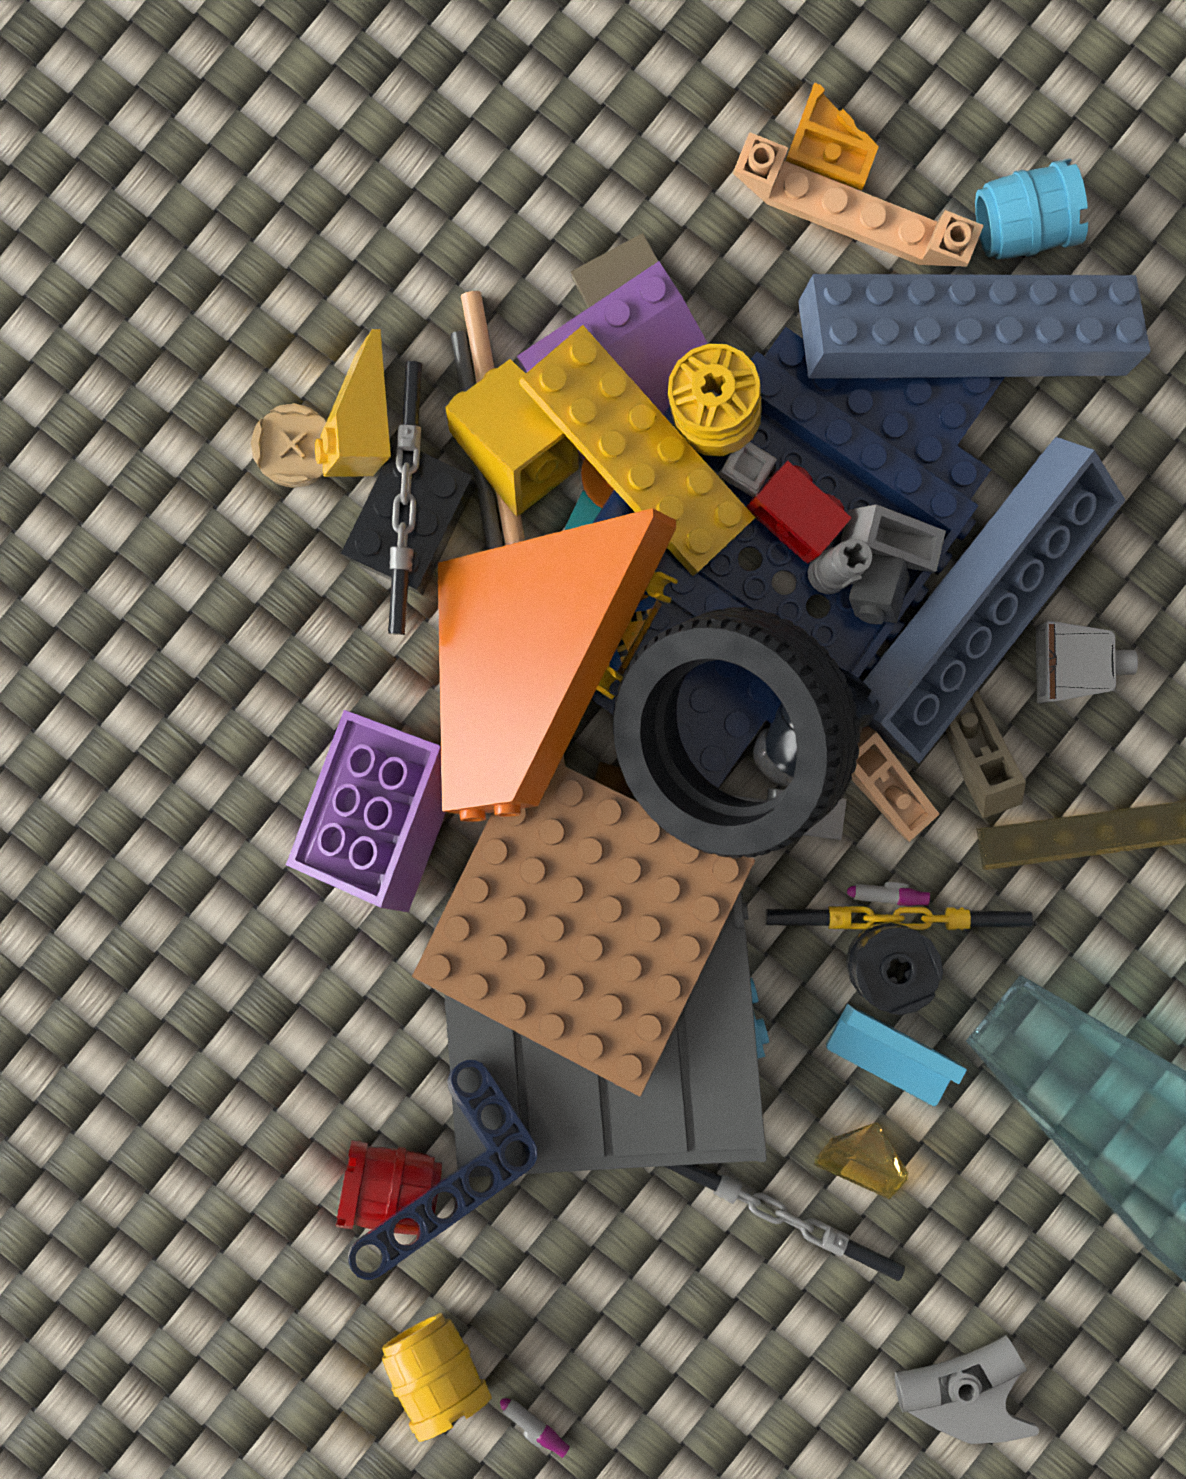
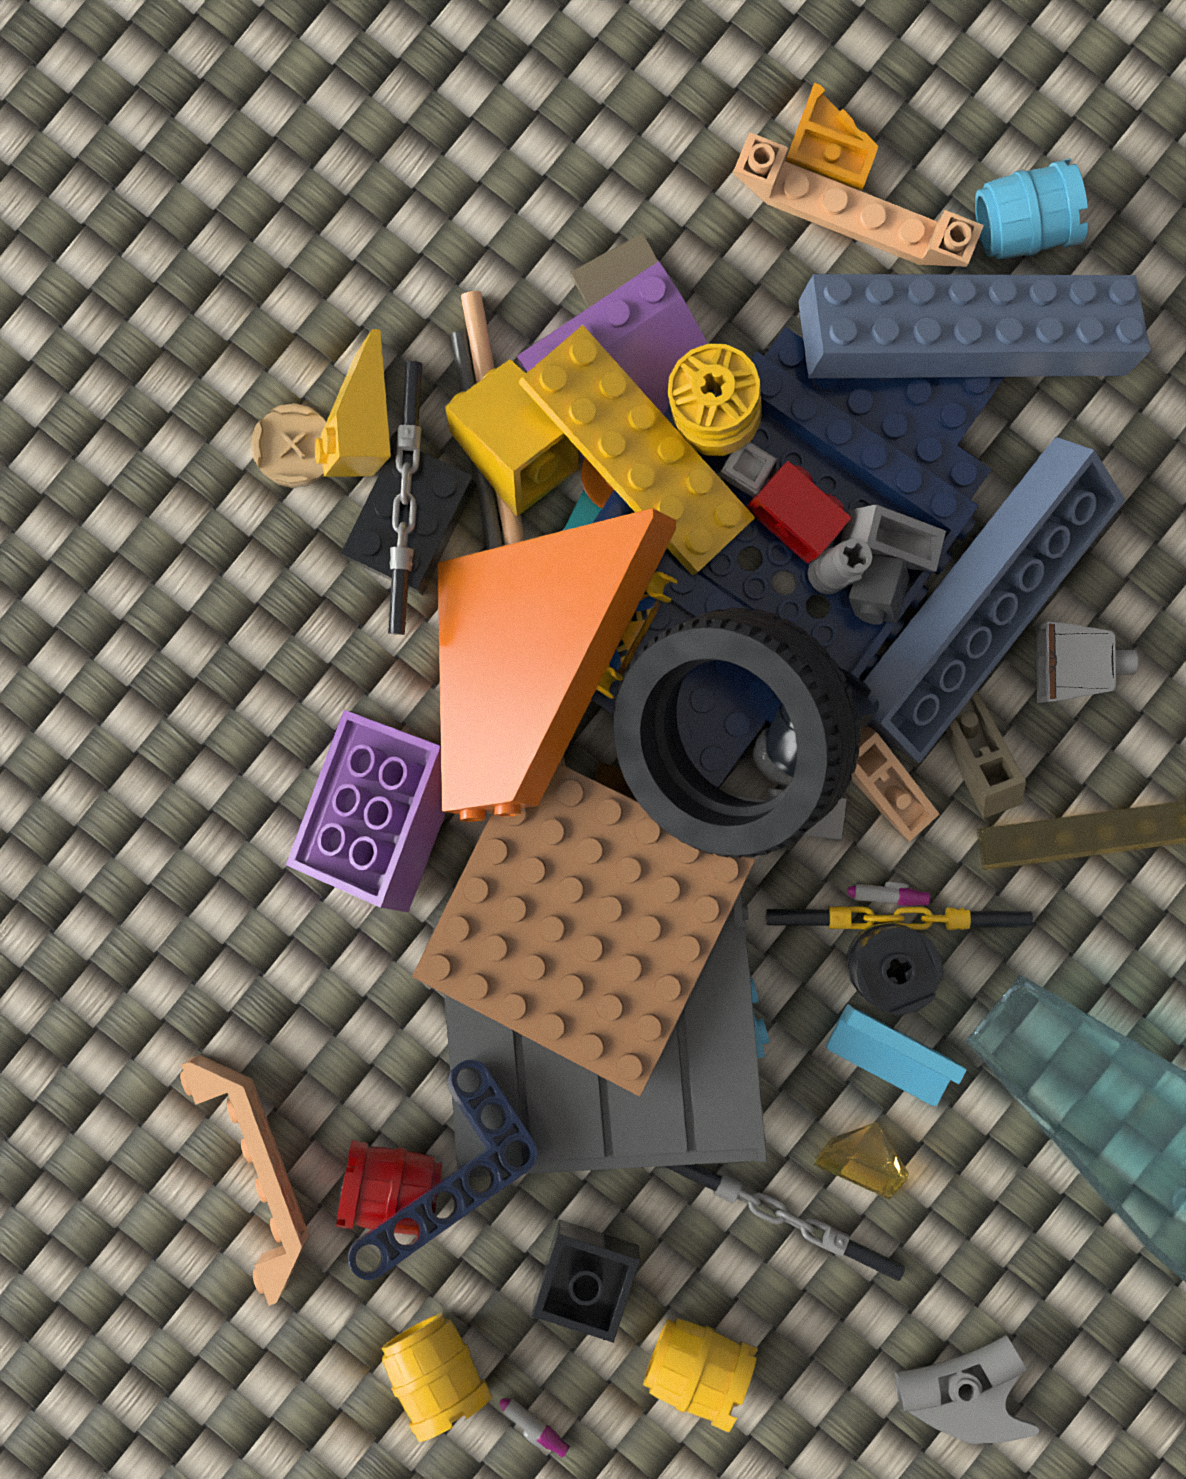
(209, 1079): none -> light nougat slope
(586, 1281): none -> black brick
(700, 1371): none -> yellow piece

